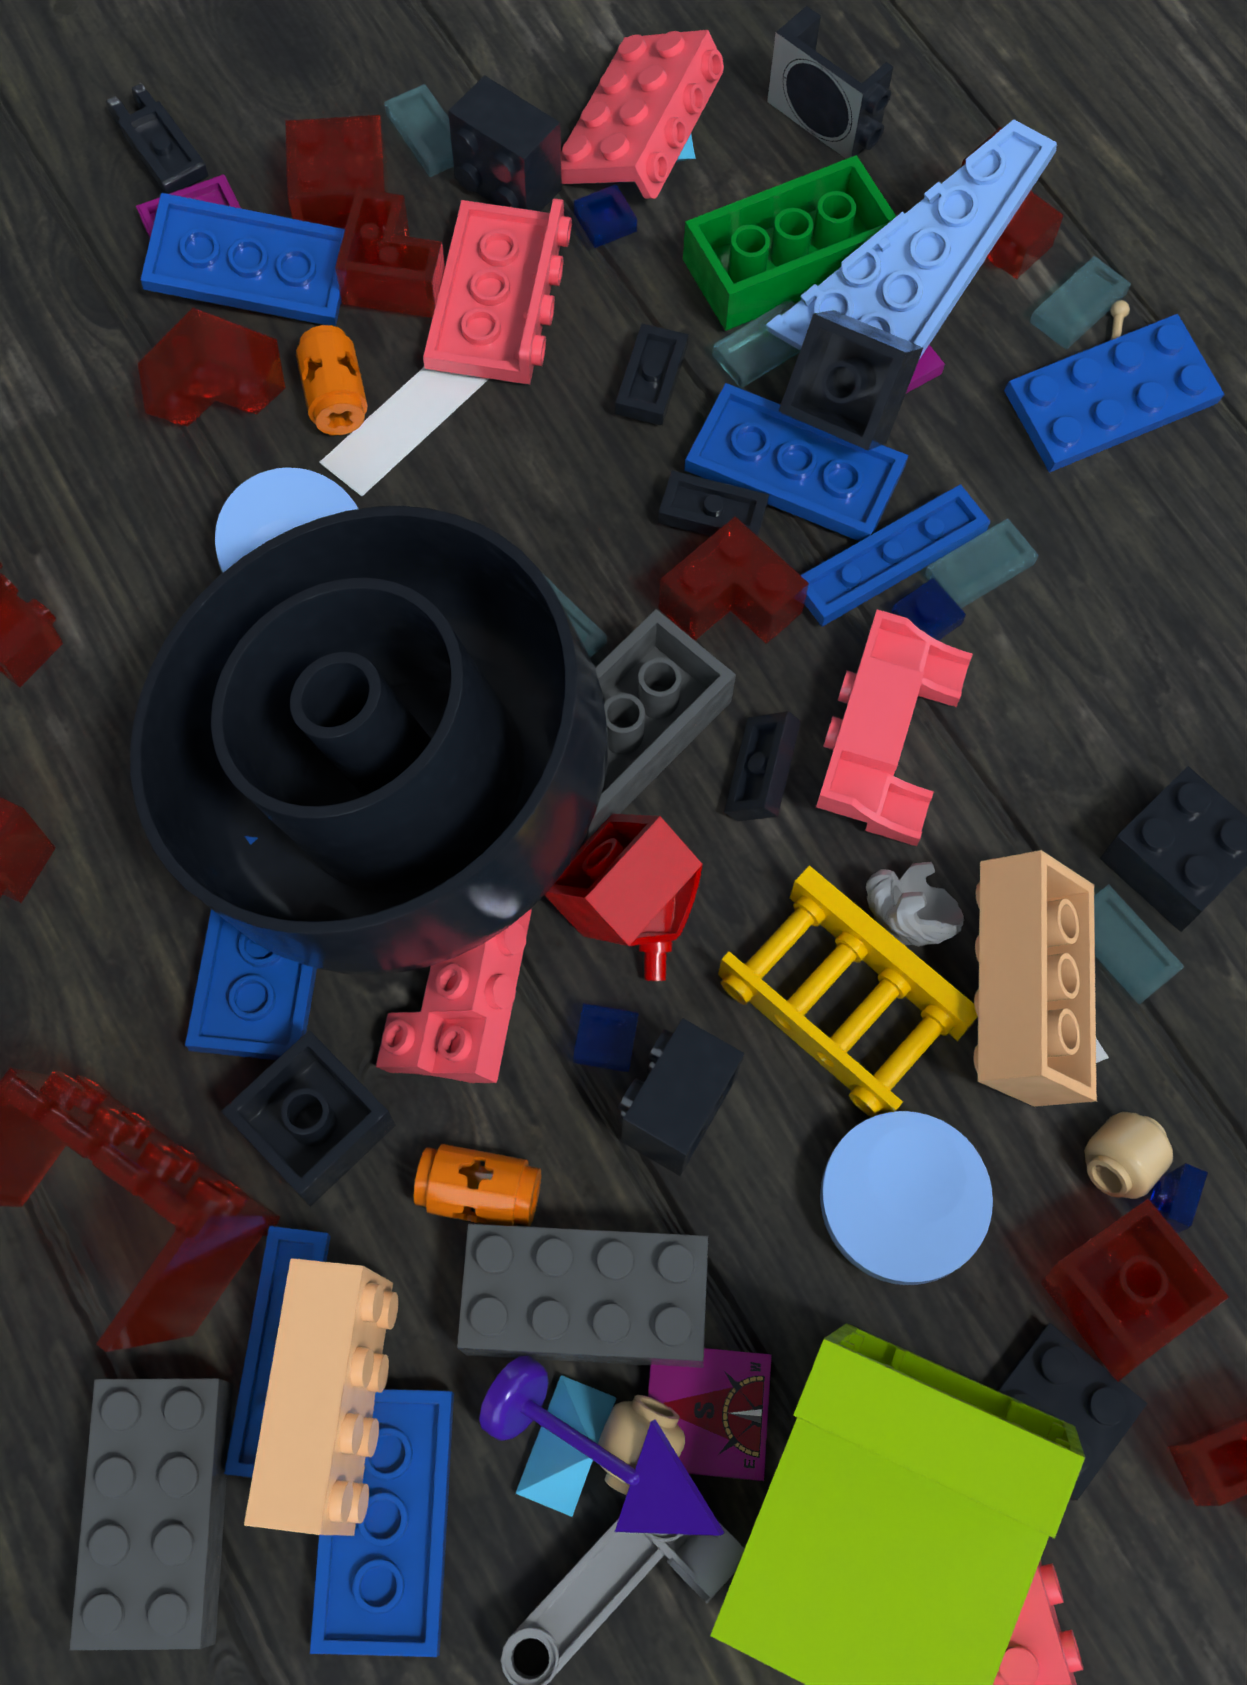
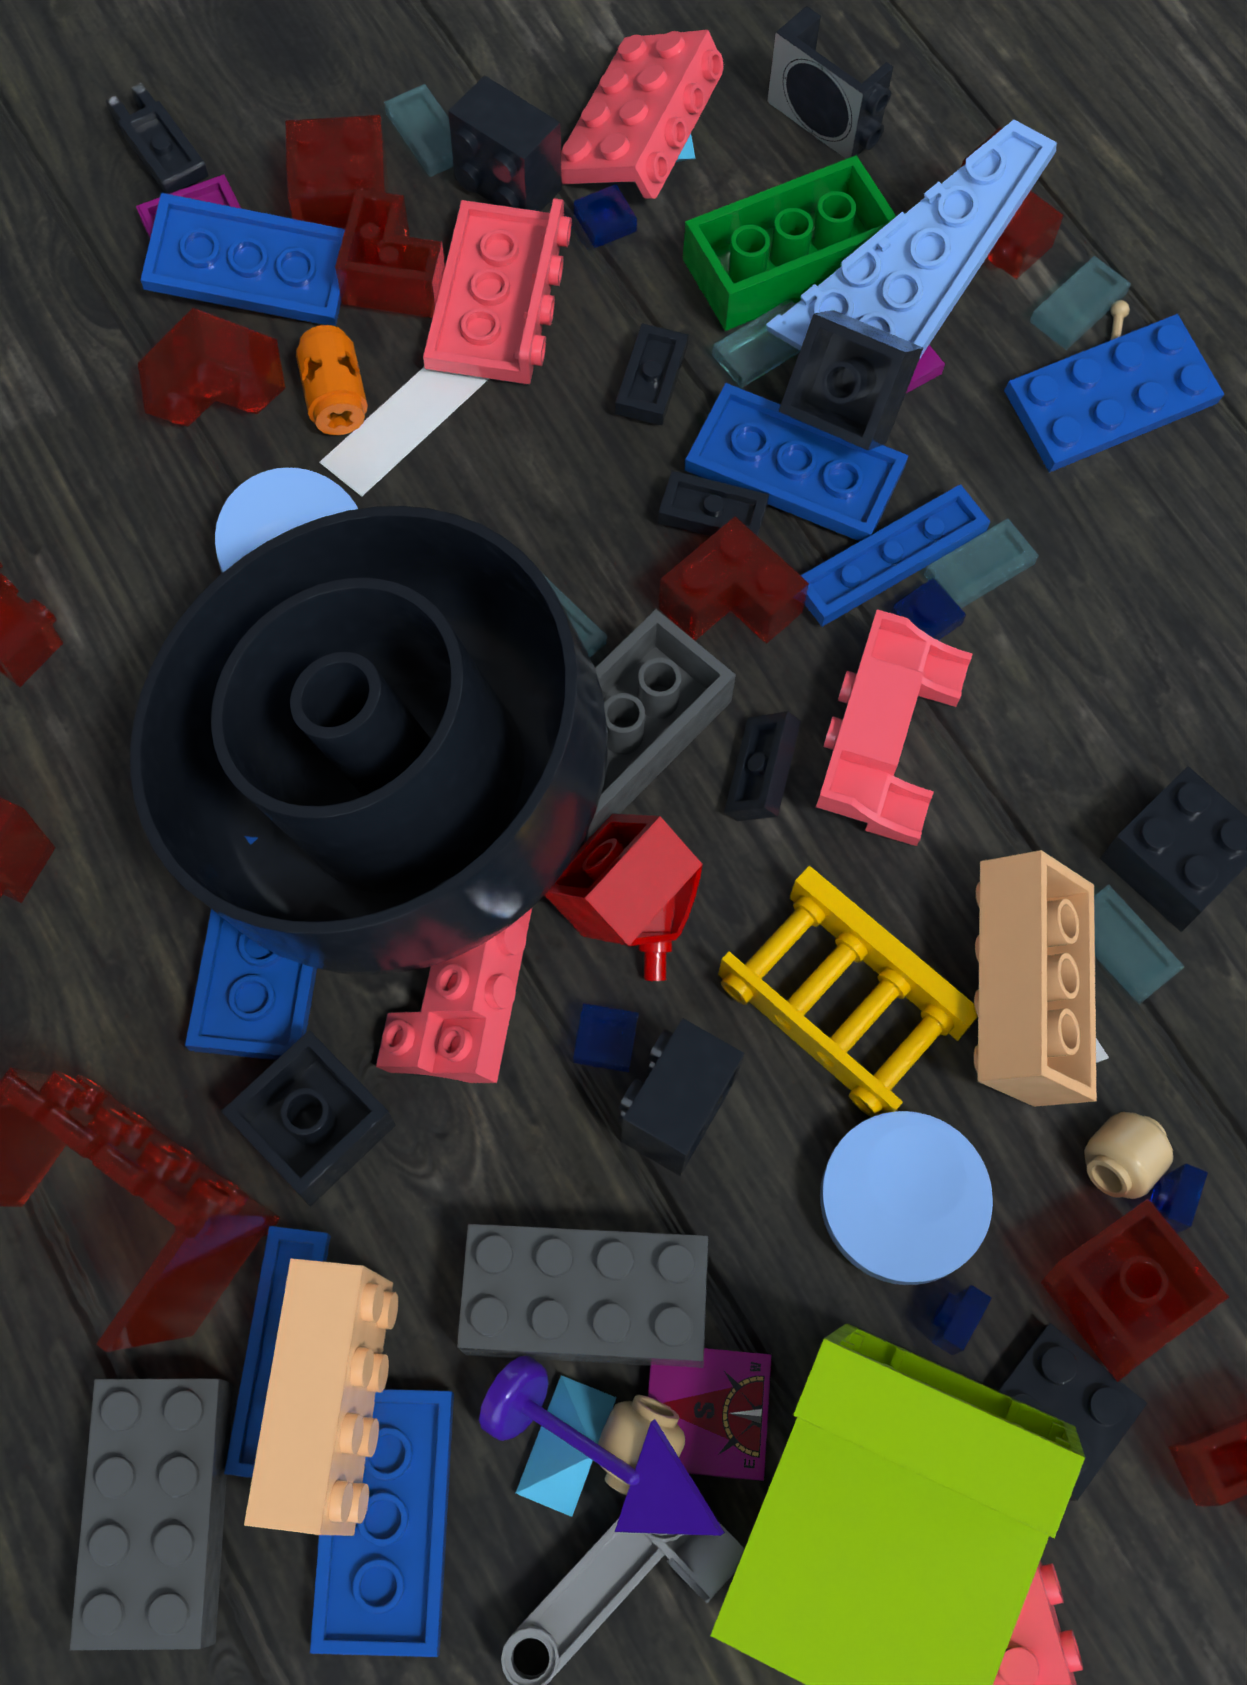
(449, 1181): orange piece -> none
(912, 908): light grey hair -> none
(958, 1318): none -> clear blue plate

